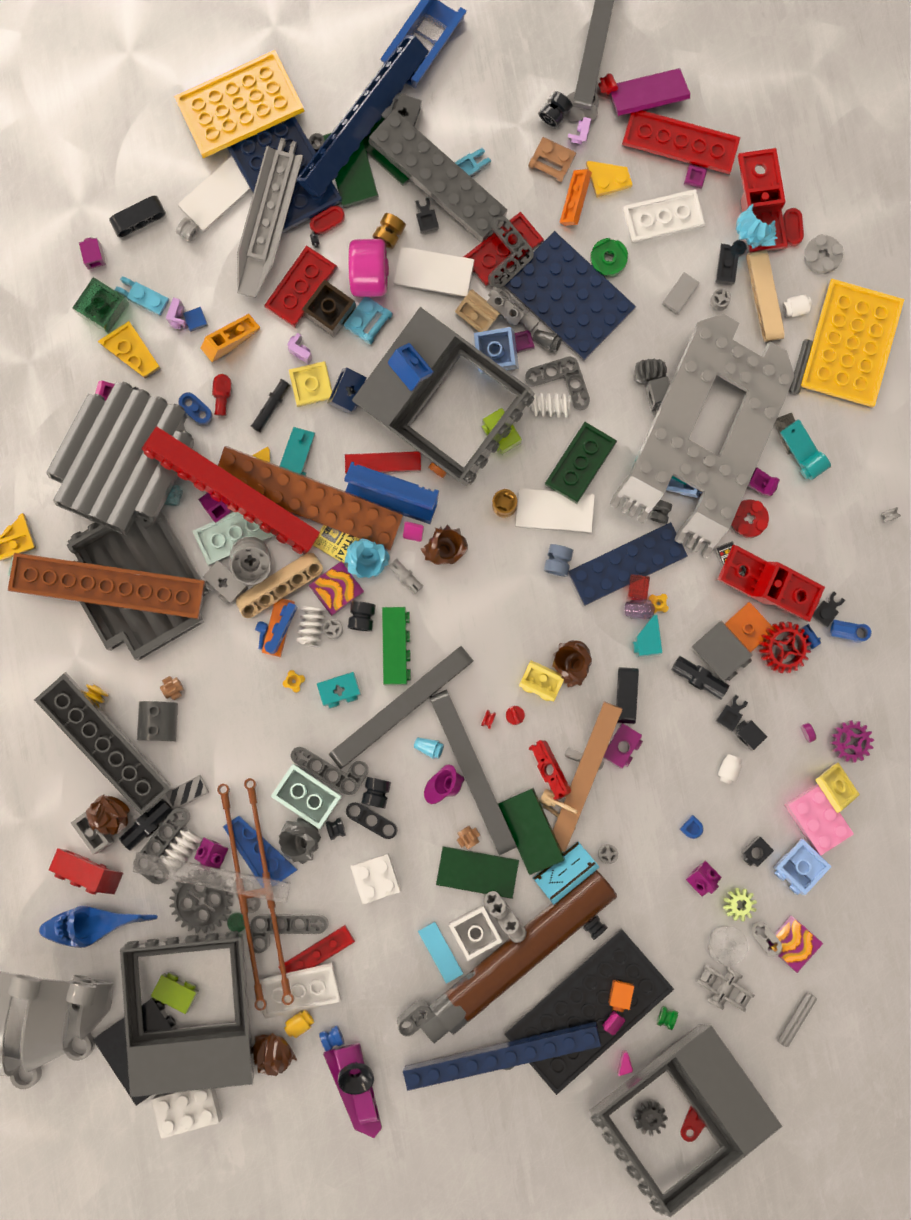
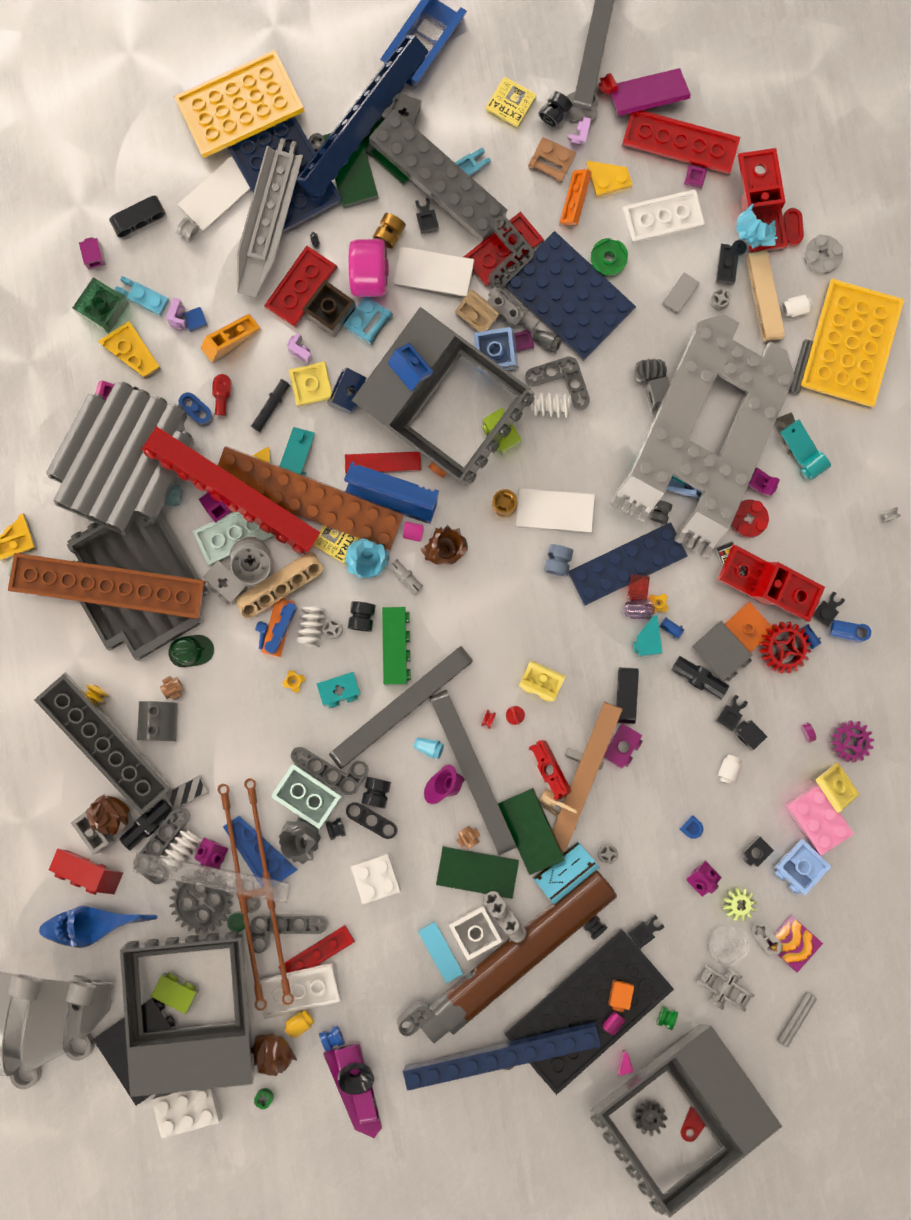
(191, 651): none -> dark green piece
(266, 1093): none -> green bush
(327, 220): red tile -> none
(336, 588): slope -> none
(510, 102): none -> light yellow tile
(572, 662): reddish brown hair -> none
(580, 462): dark green tile -> none
(643, 933): none -> black plate
(672, 628): none -> blue pin

